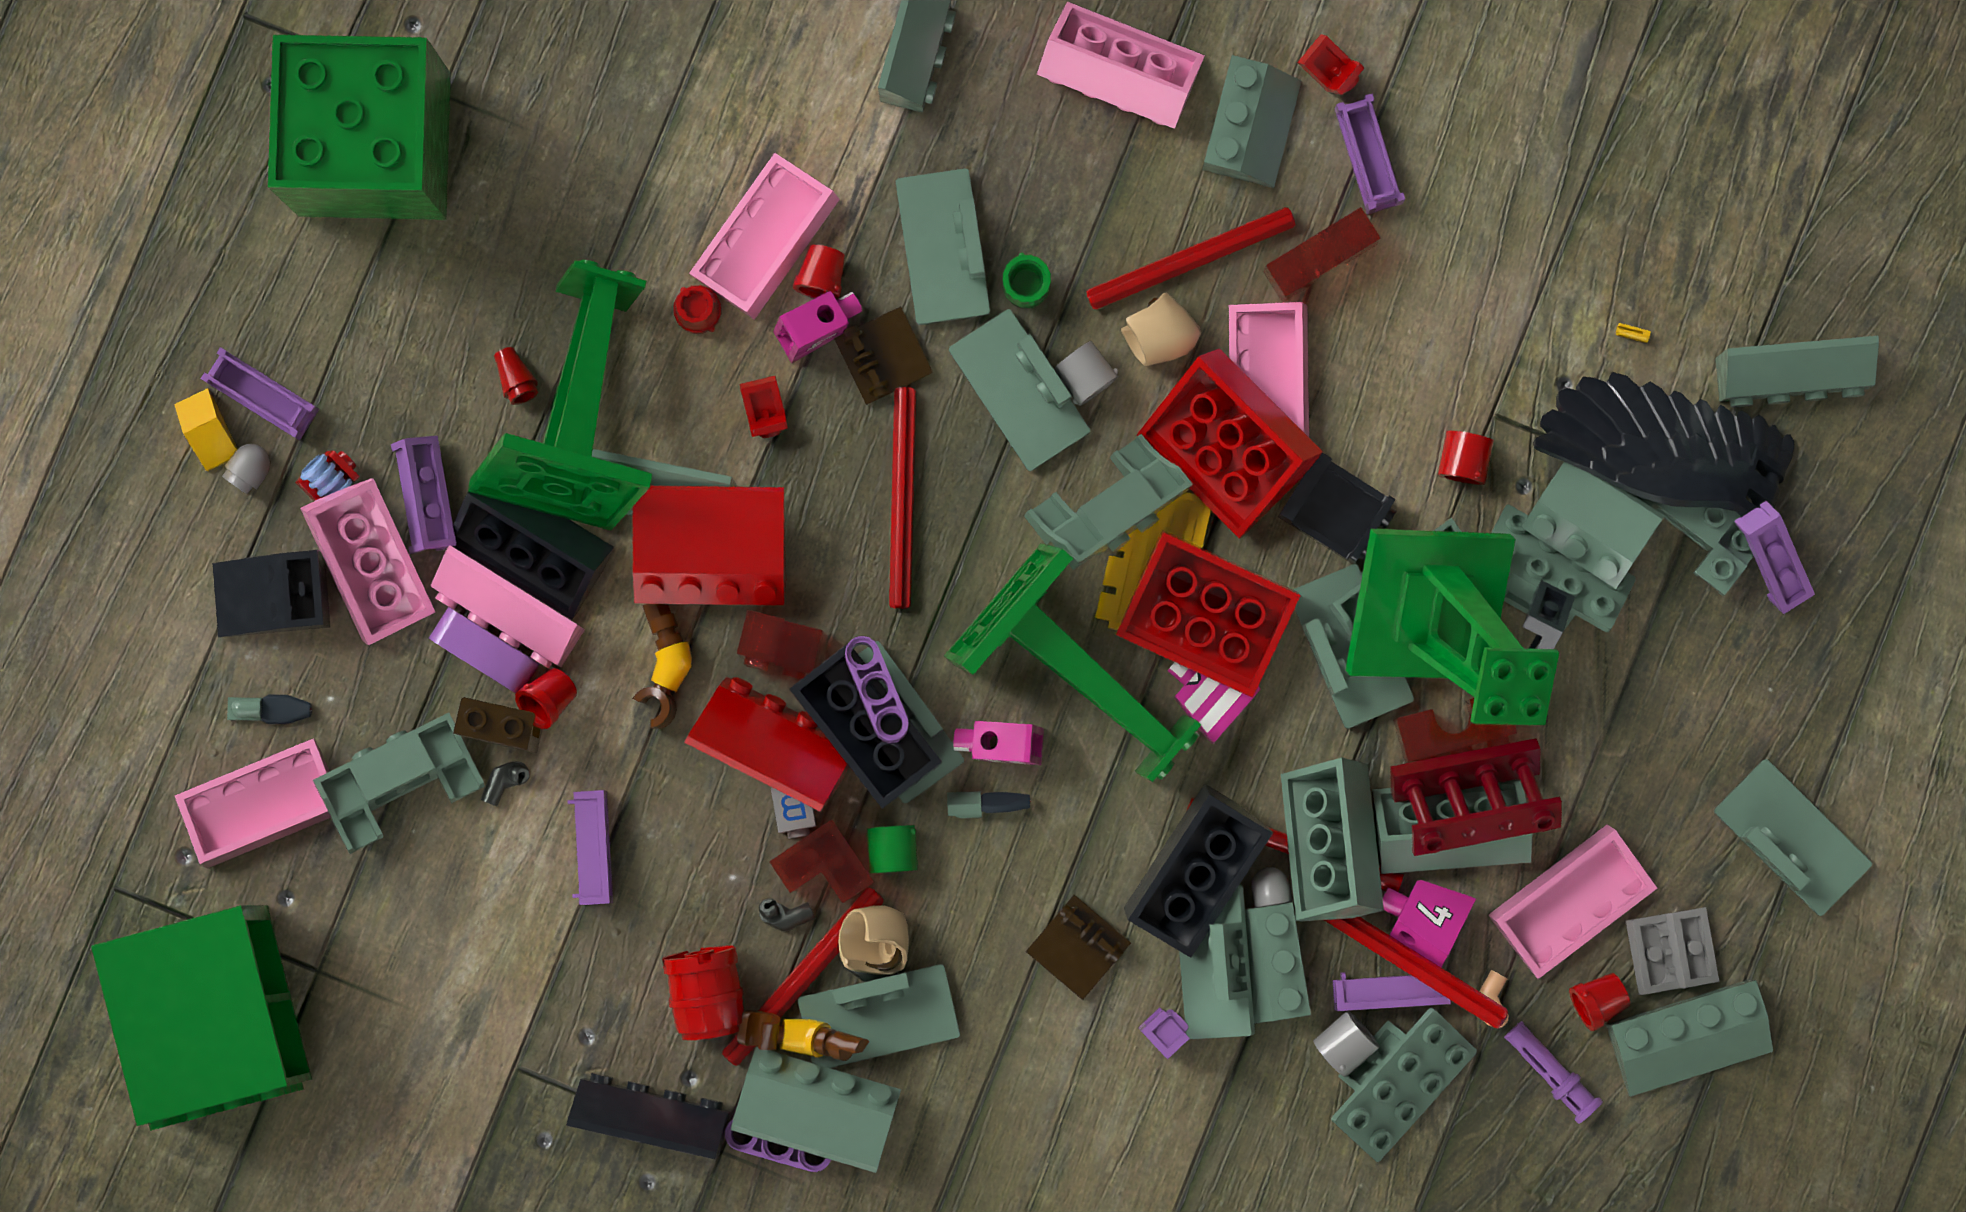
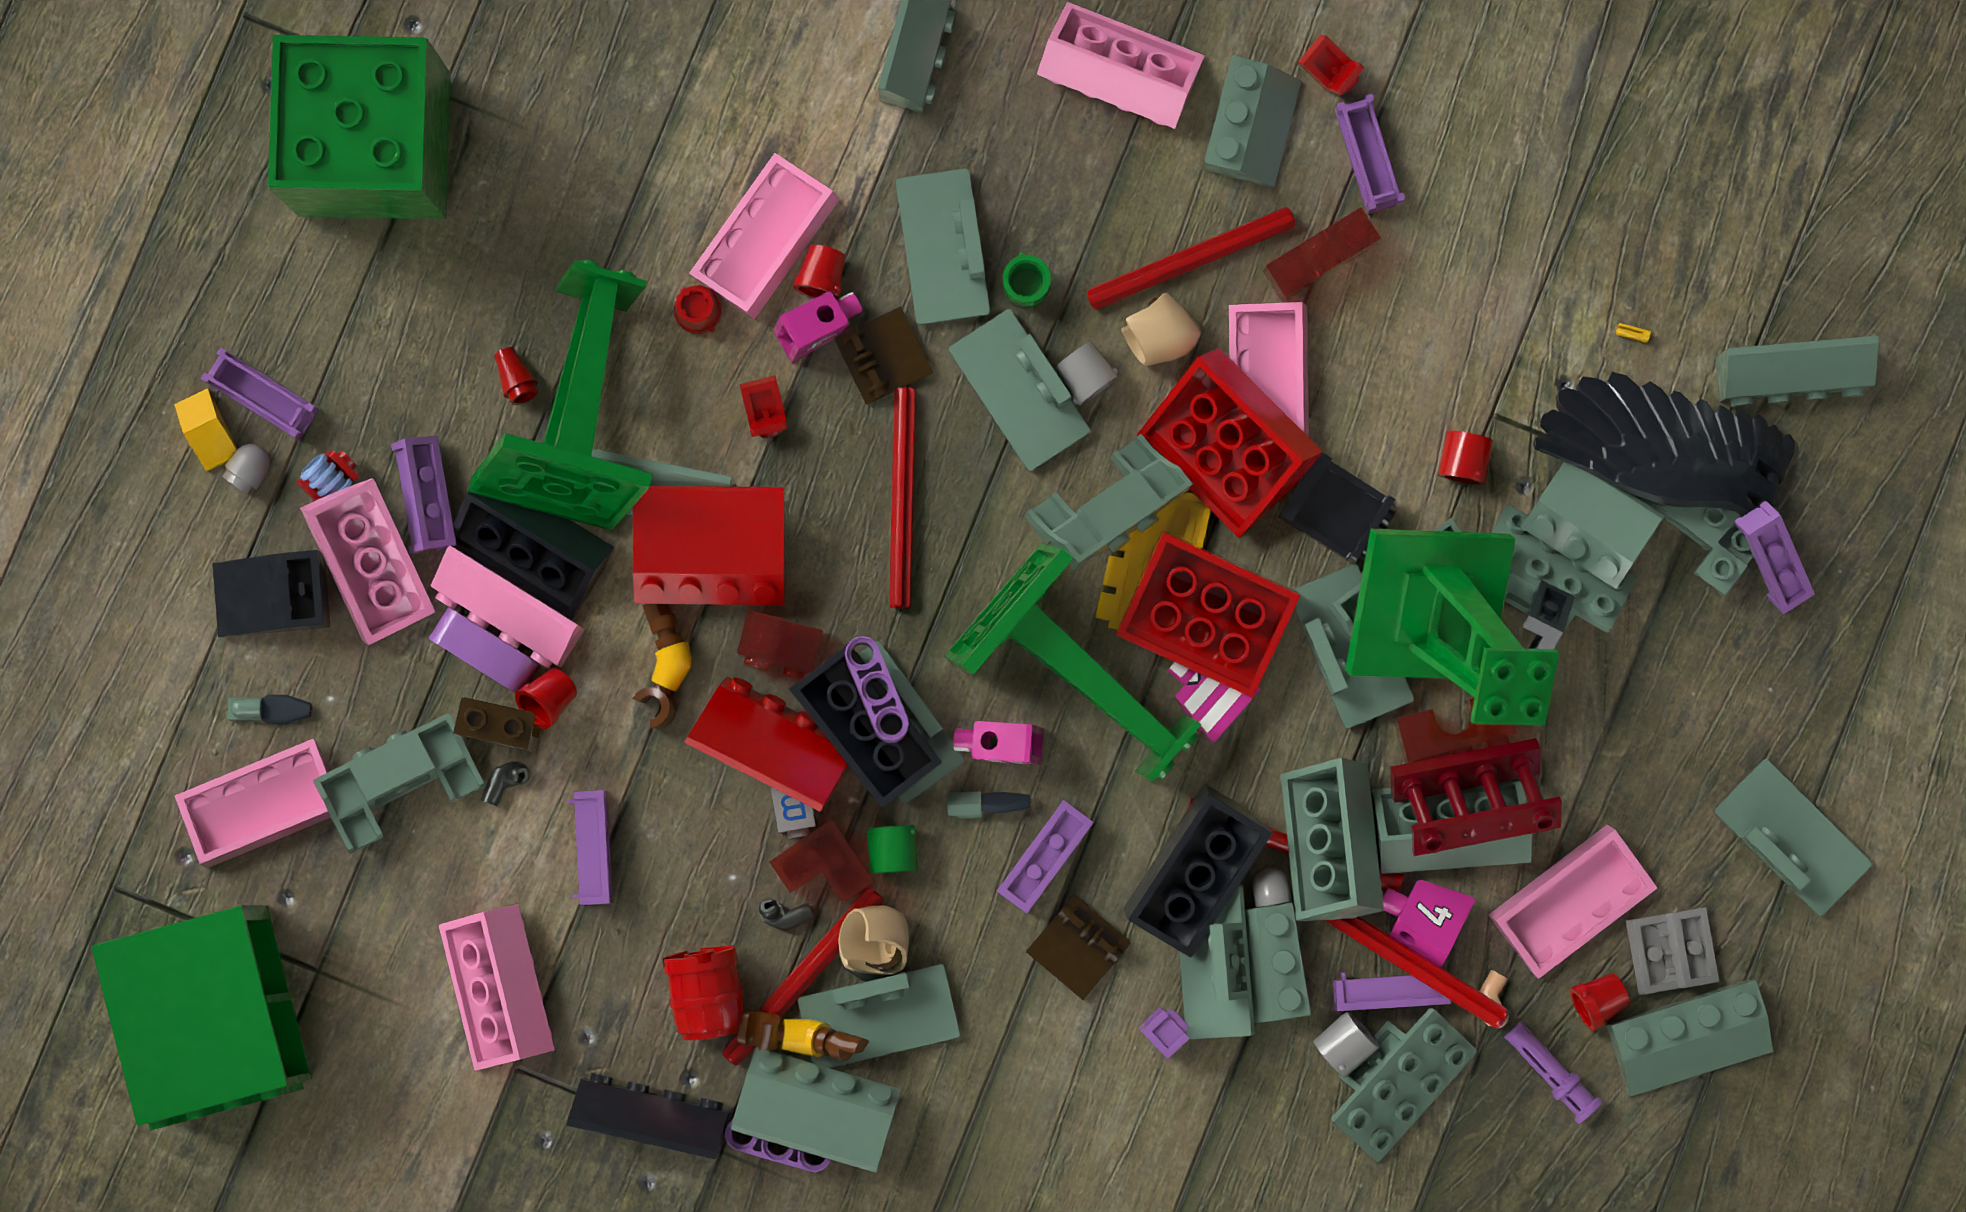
(496, 987): none -> bright pink slope
(1045, 856): none -> medium lavender container

